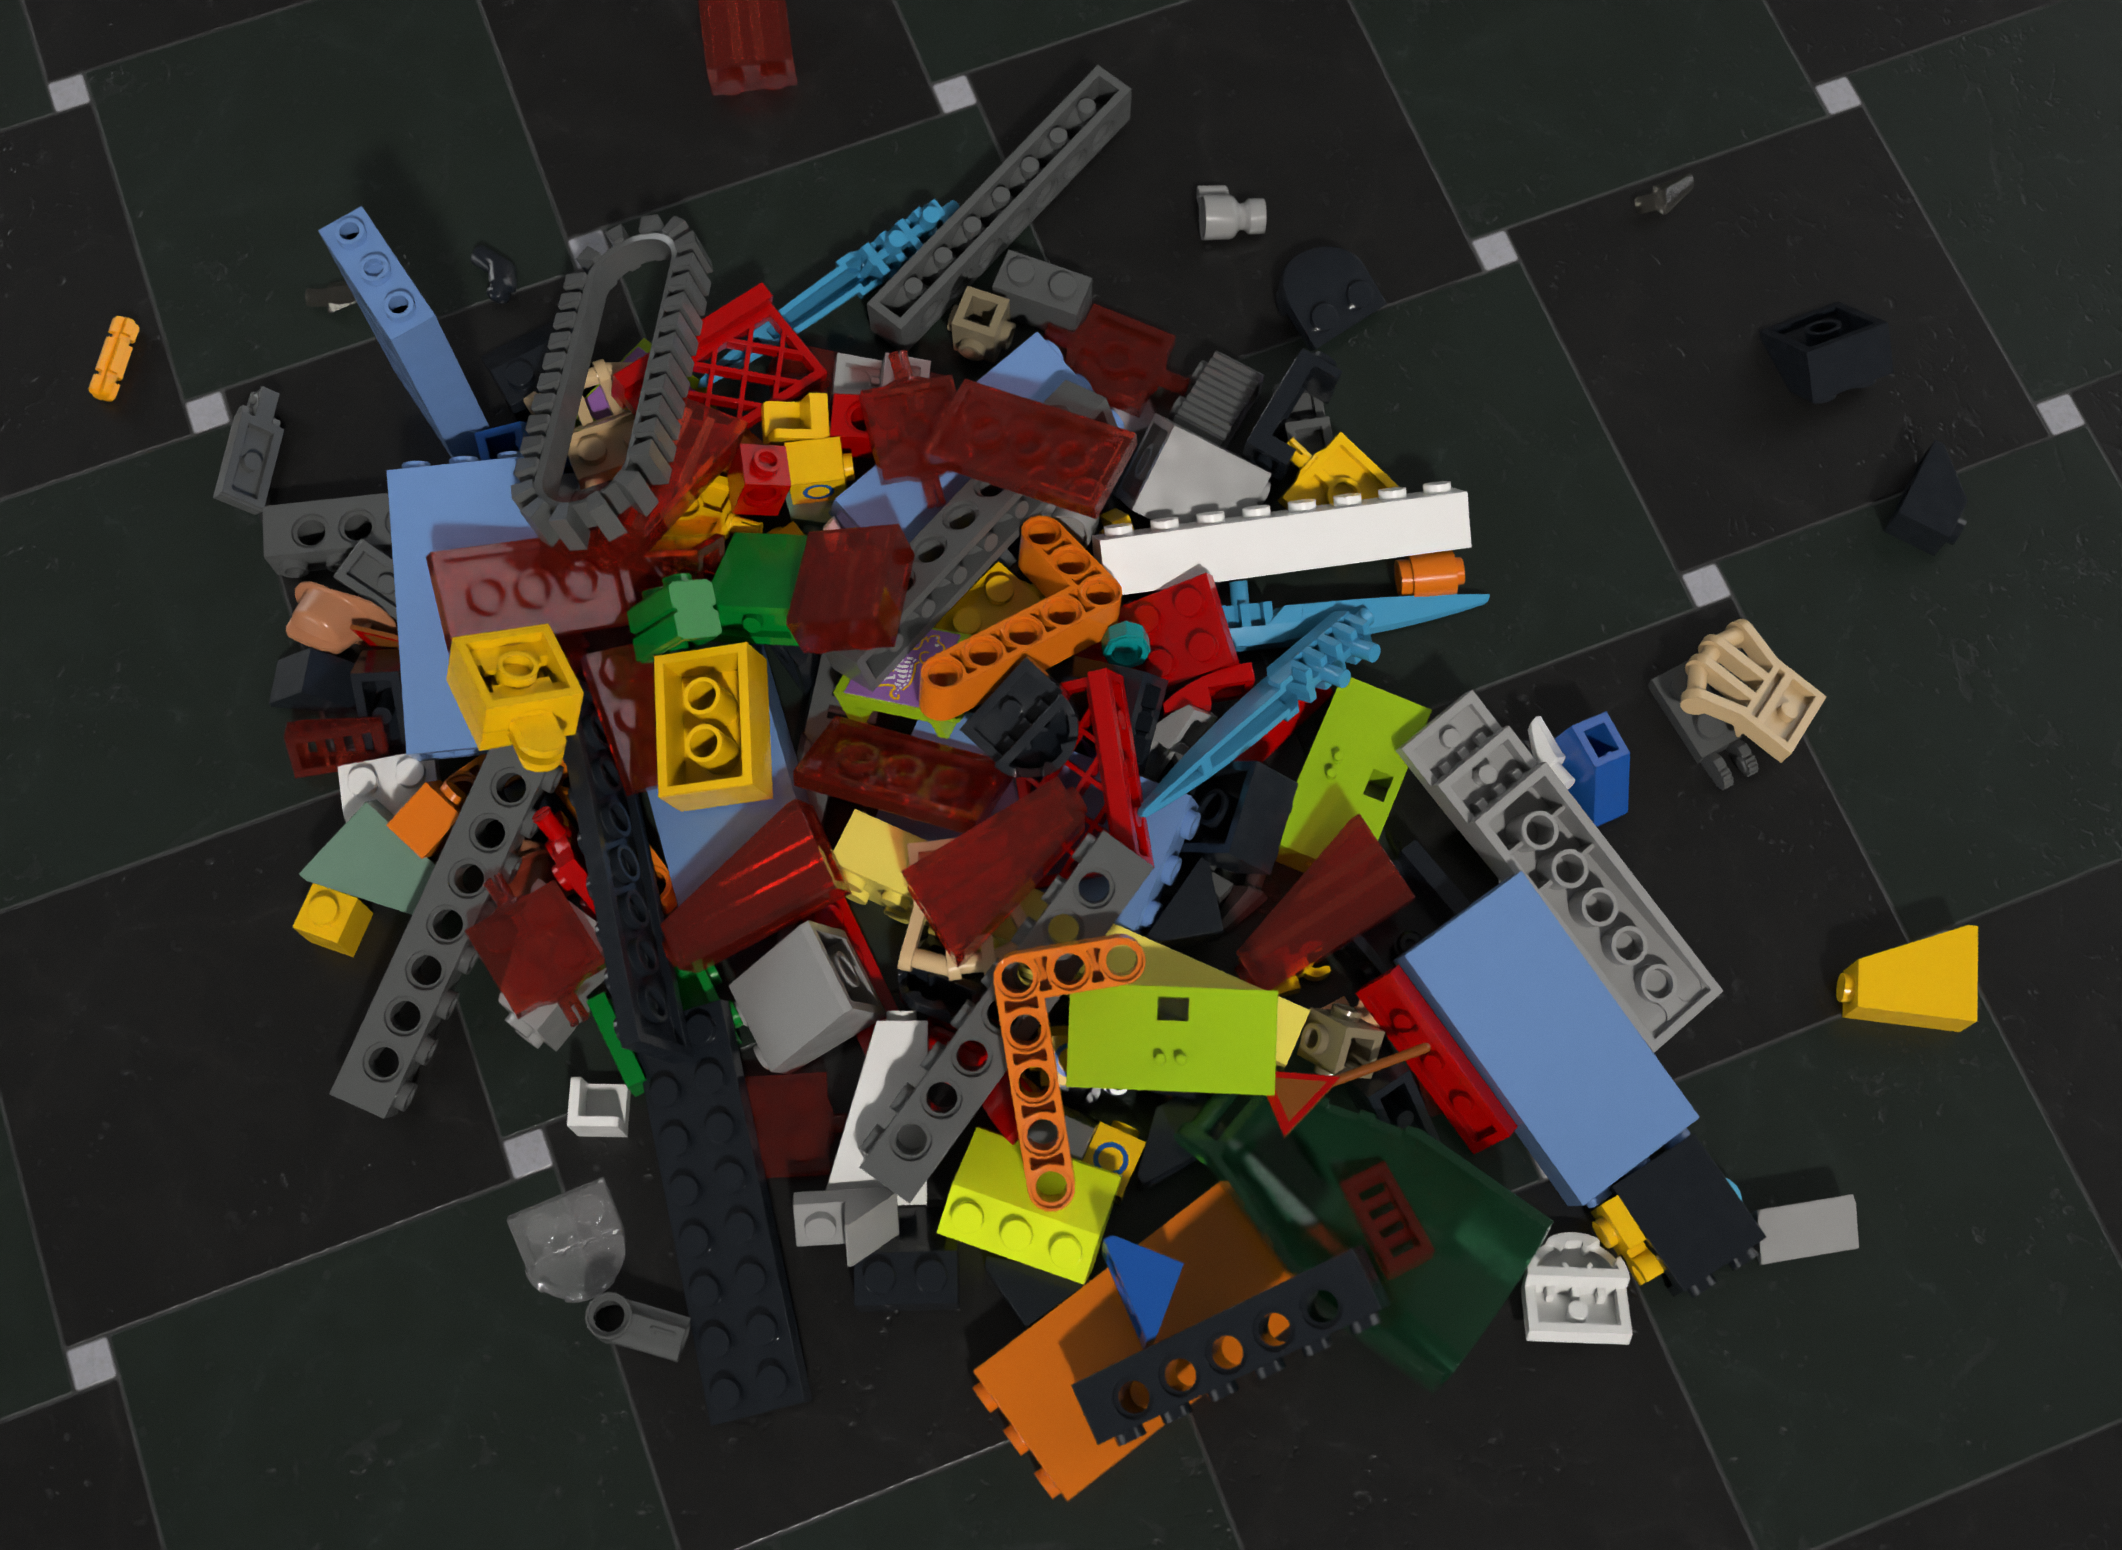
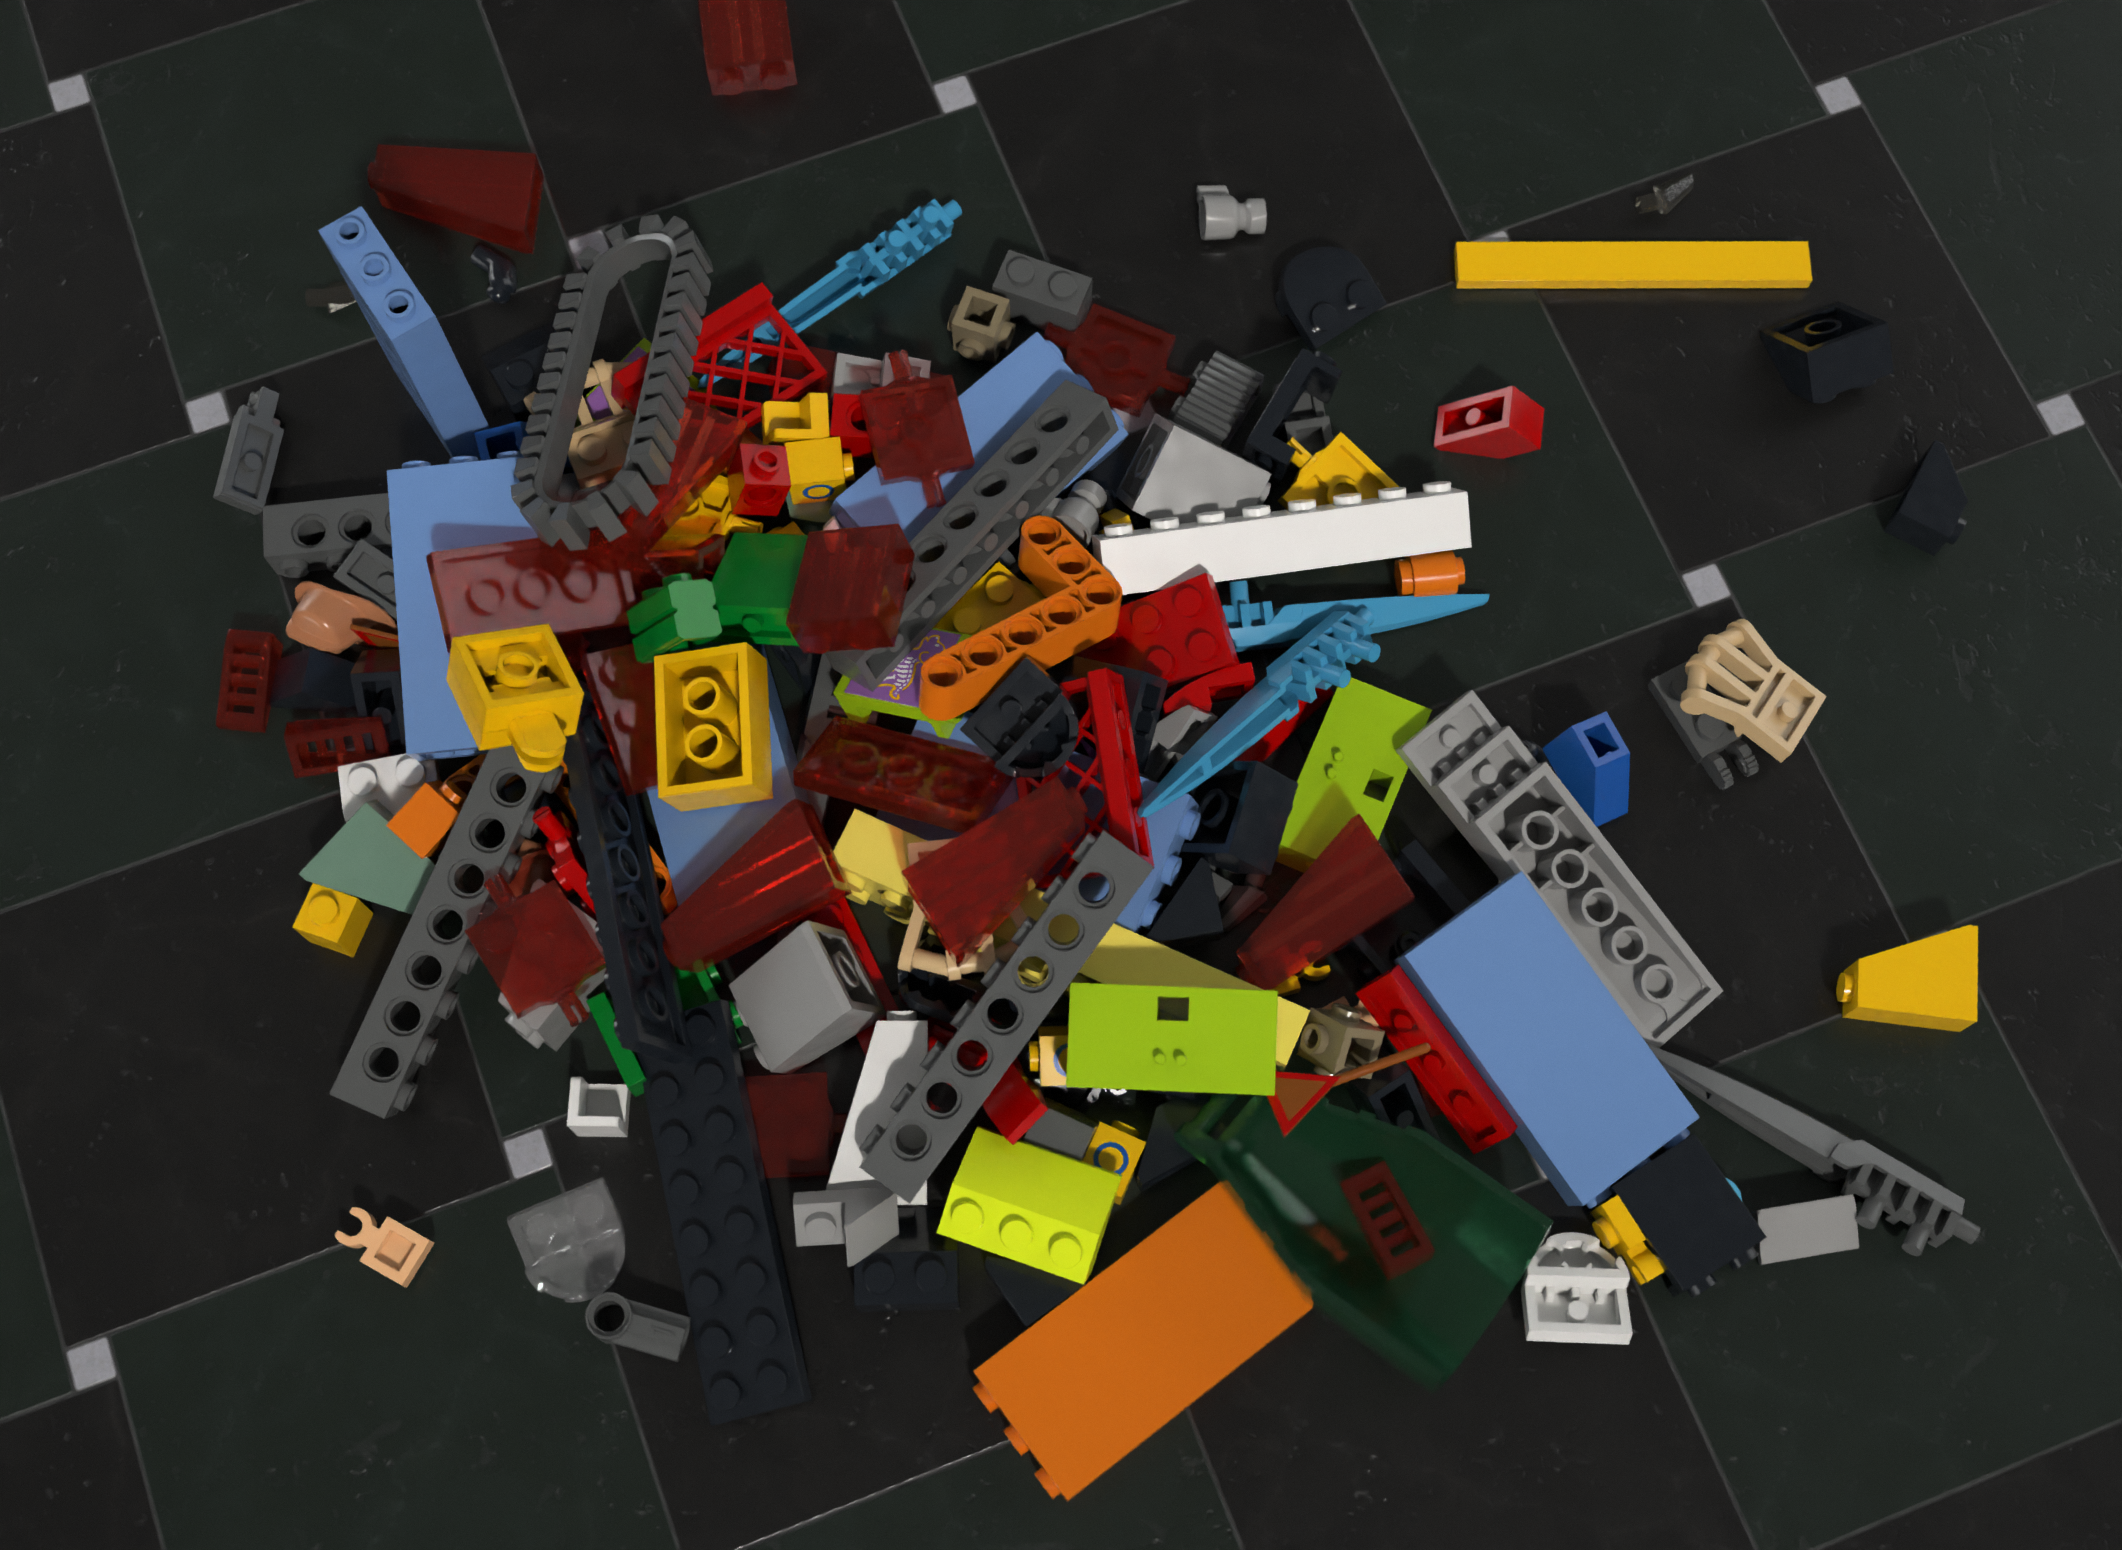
(113, 358): light orange axle -> none
(234, 660): none -> clear red slope
(390, 1249): none -> light nougat plate
(463, 190): none -> clear red slope
(999, 210): dark grey brick -> none
(1030, 448): clear red plate -> none
(1040, 1051): orange beam -> none
(1107, 1395): black brick -> none
(1126, 644): teal tile -> none
(1143, 1282): blue slope -> none
(1490, 424): none -> red slope
(1547, 750): white bar -> none
(1632, 264): none -> yellow tile
(1834, 1157): none -> dark grey piece

